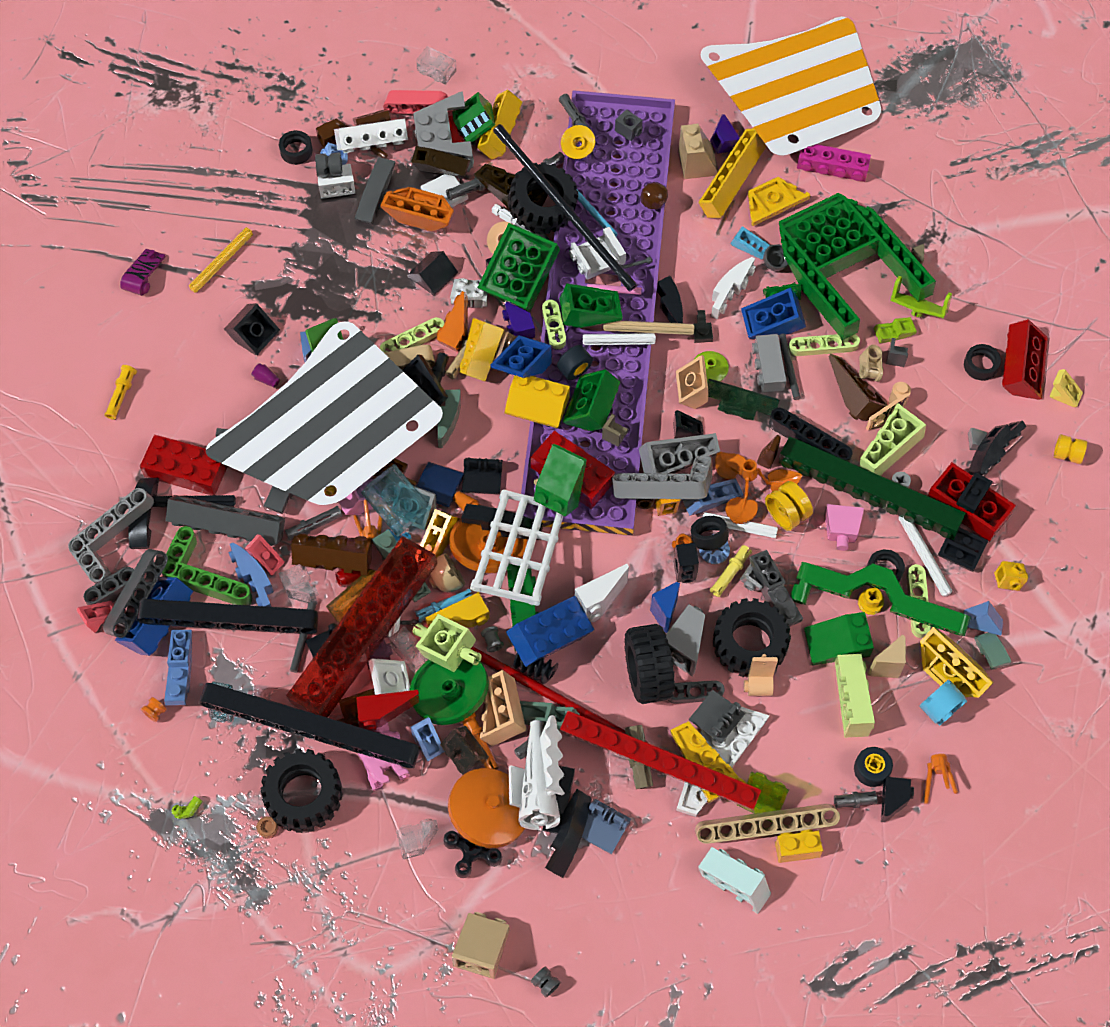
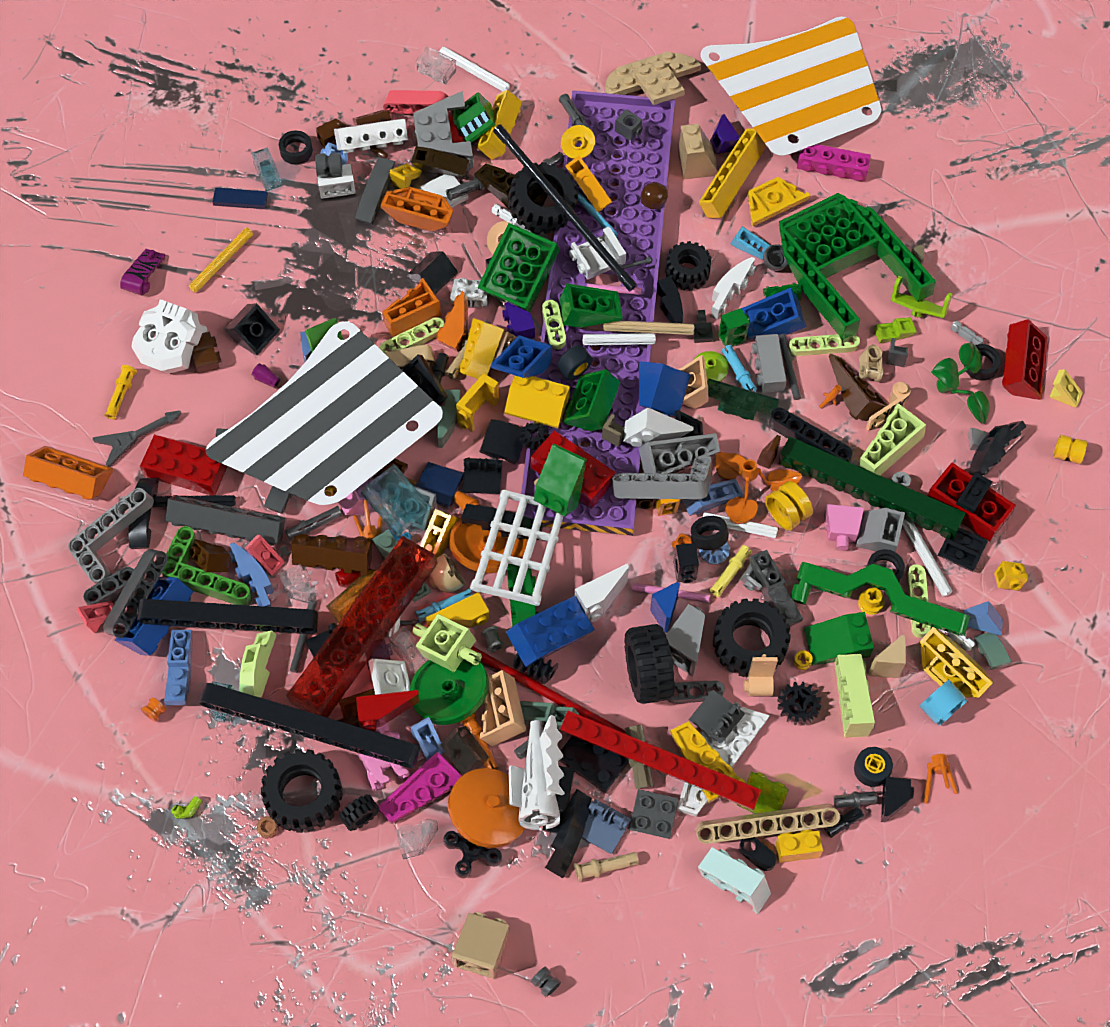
(67, 472): none -> orange slope
(123, 441): none -> dark grey piece
(171, 325): none -> white brick
(205, 355): none -> reddish brown brick
(210, 556): none -> reddish brown slope
(240, 198): none -> dark blue tile
(255, 658): none -> yellowish green slope
(266, 169): none -> clear light blue slope
(359, 812): none -> black tyre
(402, 175): none -> yellow slope
(412, 310): none -> orange wedge
(425, 785): none -> dark pink wing
(476, 70): none -> white axle
(482, 390): none -> yellow panel
(502, 441): none -> black slope
(536, 442): none -> black gear
(588, 183): none -> light orange slope
(593, 763): none -> black plate
(596, 867): none -> tan pin
(653, 75): none -> tan plate
(653, 426): none -> white slope
(653, 814): none -> dark grey hinge
(661, 387): none -> blue slope
(682, 594): none -> bright pink bar
(691, 254): none -> black tyre
(734, 327): none -> green brick
(742, 375): none -> medium azure pin
(761, 857): none -> black piece
(798, 663): none -> yellow bush
(804, 696): none -> black gear
(831, 396): none -> orange bar
(844, 822): none -> black axle
(880, 529): none -> light grey slope
(948, 379): none -> green plant
(966, 333): none -> light grey axle
(967, 643): none -> white axle

